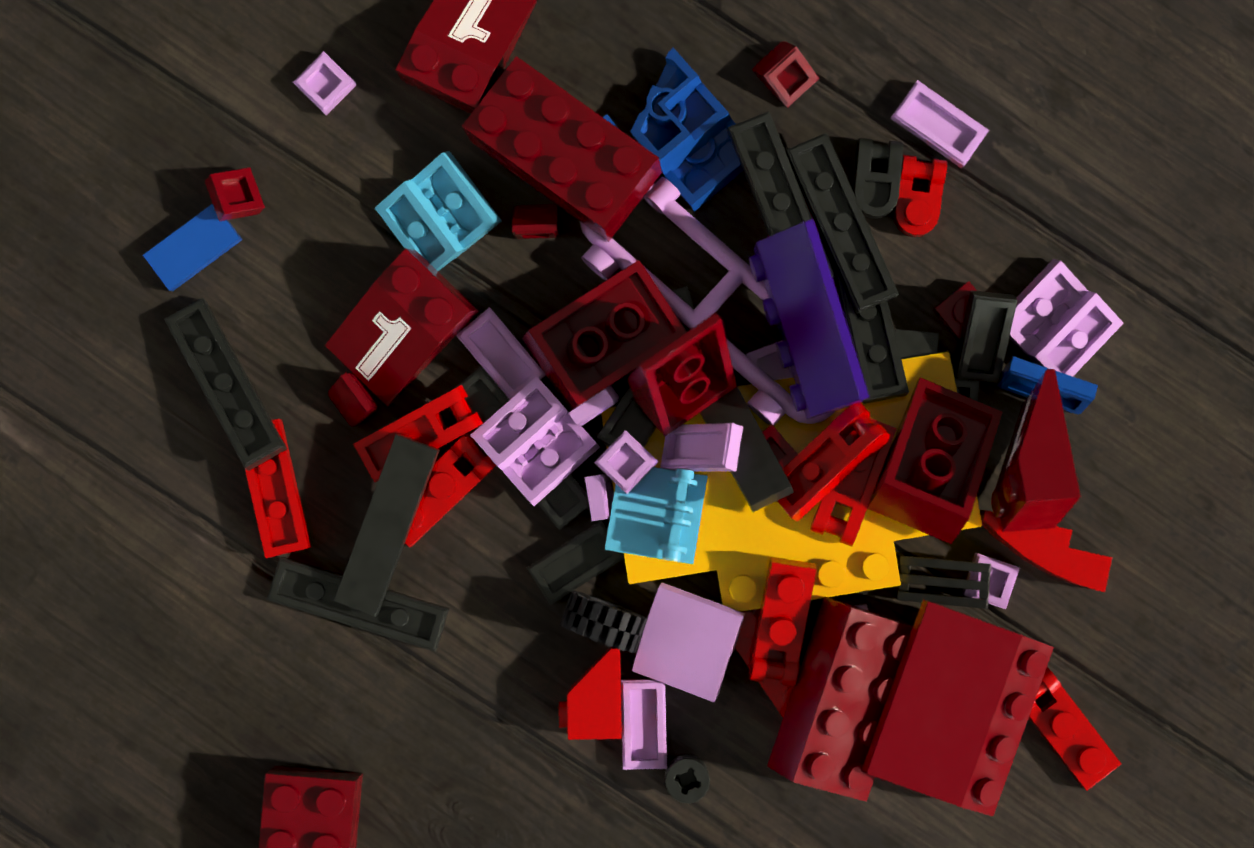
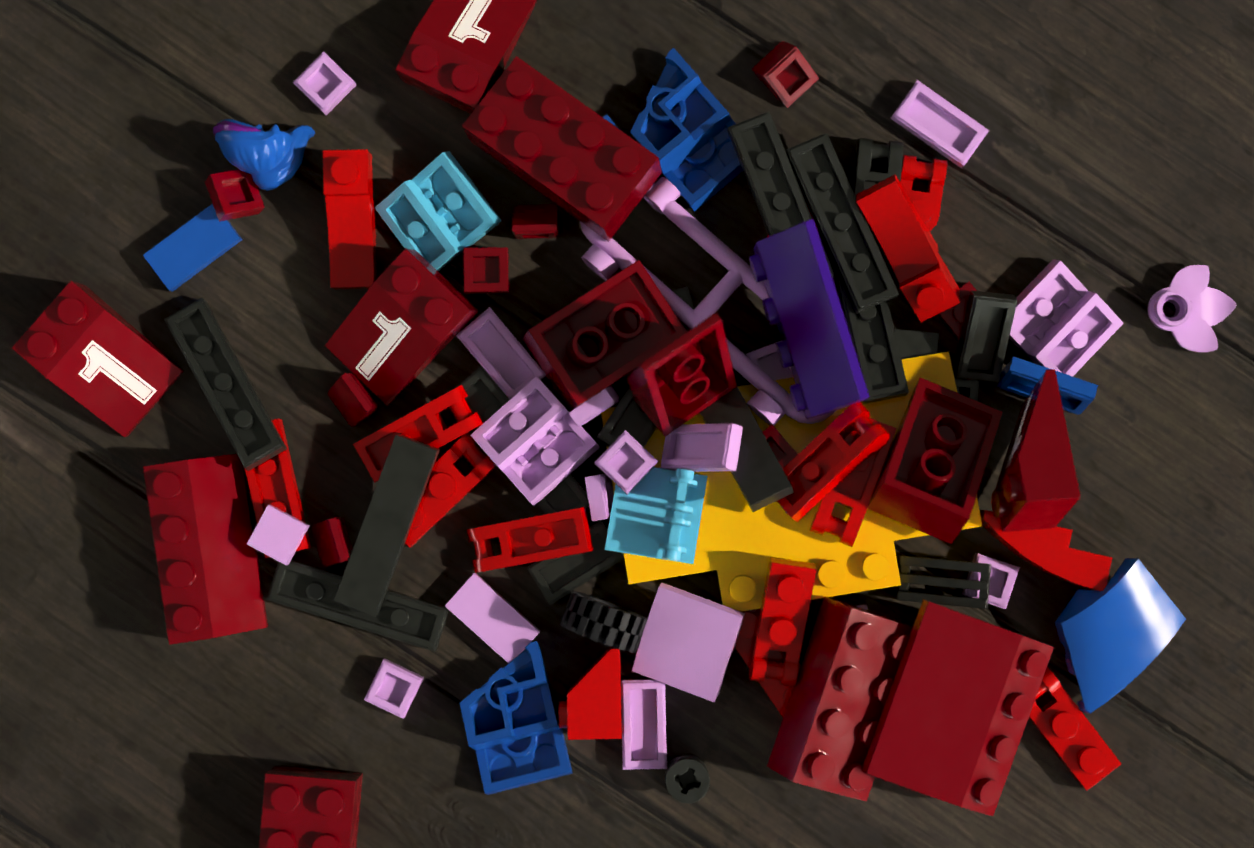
(98, 358): none -> dark red slope
(202, 549): none -> dark red slope
(267, 155): none -> blue hair
(278, 534): none -> lavender tile
(332, 541): none -> dark red slope
(350, 218): none -> red slope
(394, 688): none -> lavender tile
(486, 270): none -> dark red plate
(492, 618): none -> lavender tile
(516, 725): none -> blue slope
(531, 539): none -> red plate
(909, 248): none -> red slope
(1116, 632): none -> blue slope
(1196, 309): none -> lavender plate

